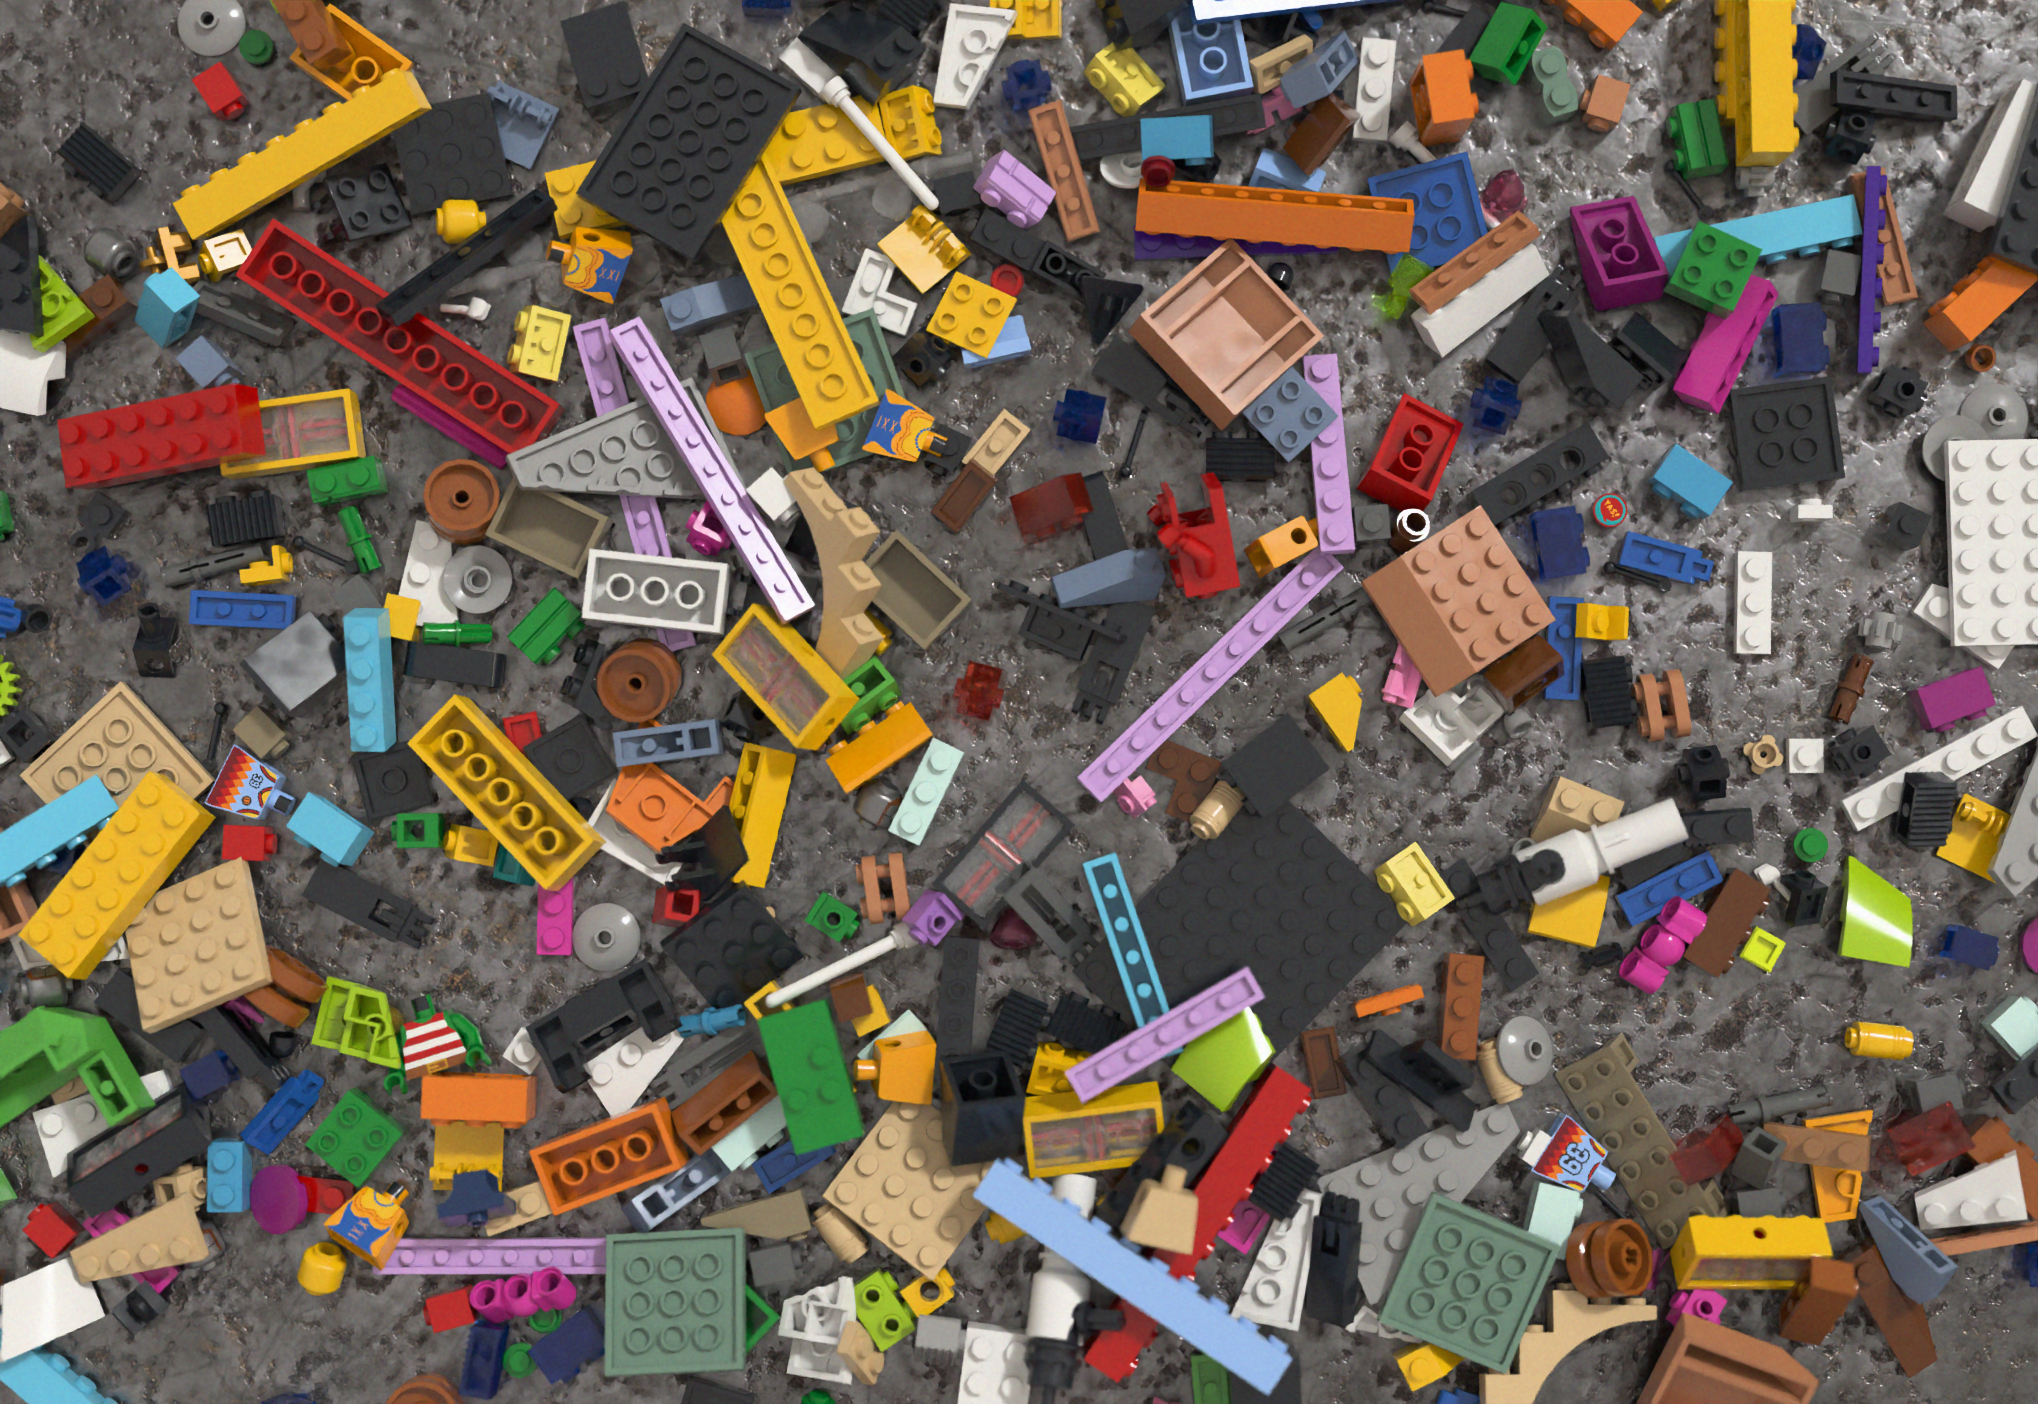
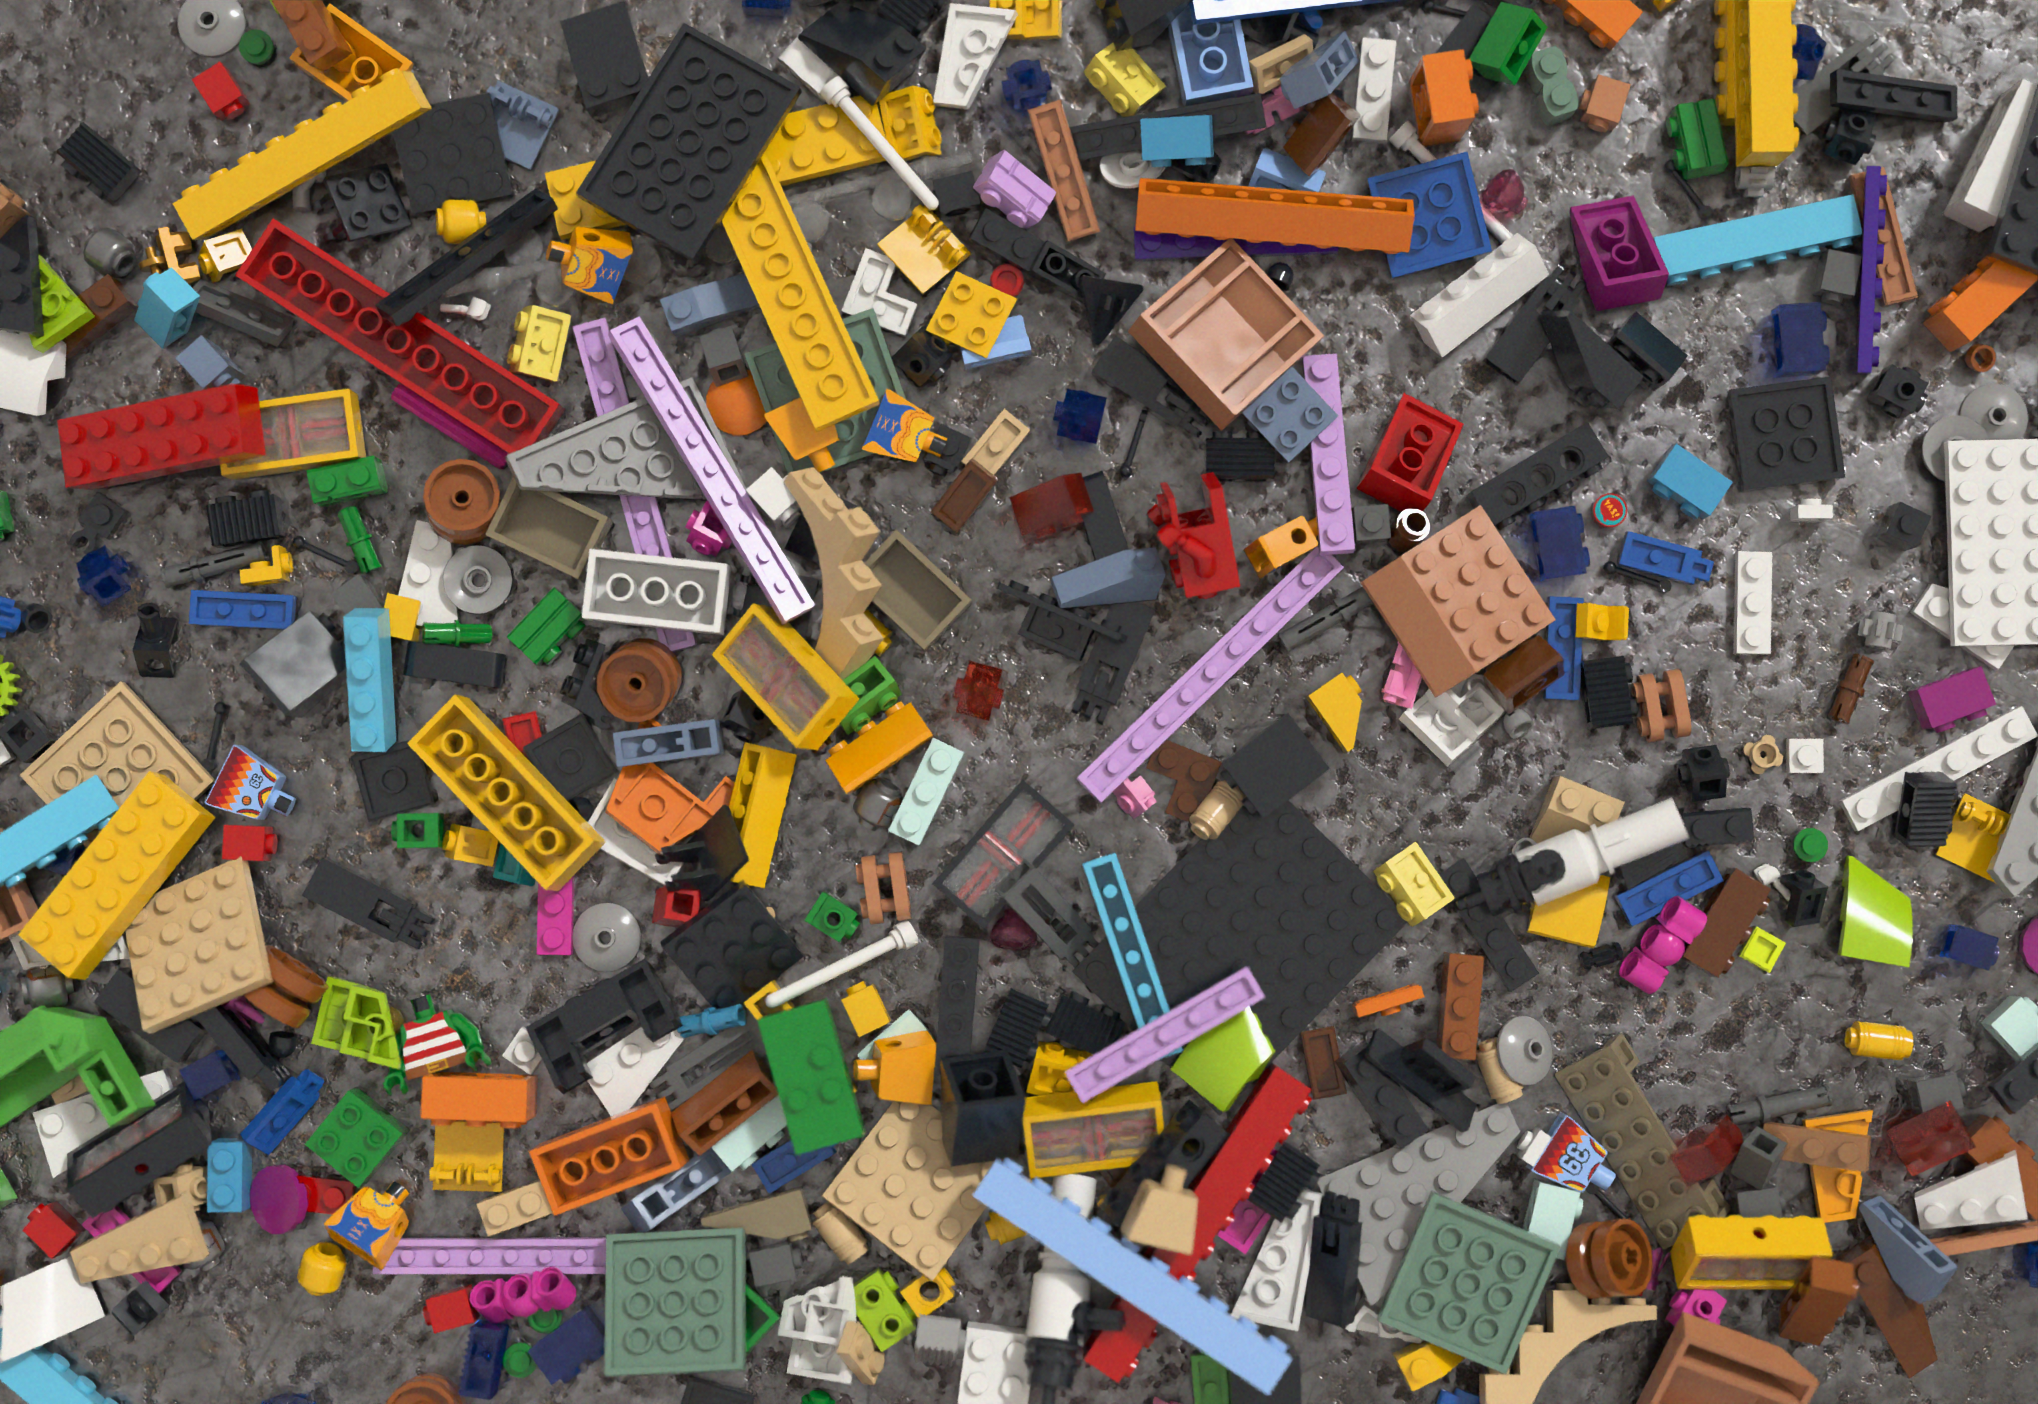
(263, 733): dark tan brick -> none
(329, 829): medium azure brick -> none
(475, 1200): dark blue brick -> none
(851, 997): reddish brown brick -> none
(931, 917): medium lavender brick -> none
(1157, 170): dark red plate -> none
(1405, 276): clear neon green plate -> none
(1474, 262): nougat tile -> none
(1495, 405): clear blue brick -> none
(1712, 270): green brick -> none
(1723, 348): dark pink brick -> none
(1858, 752): black brick -> none

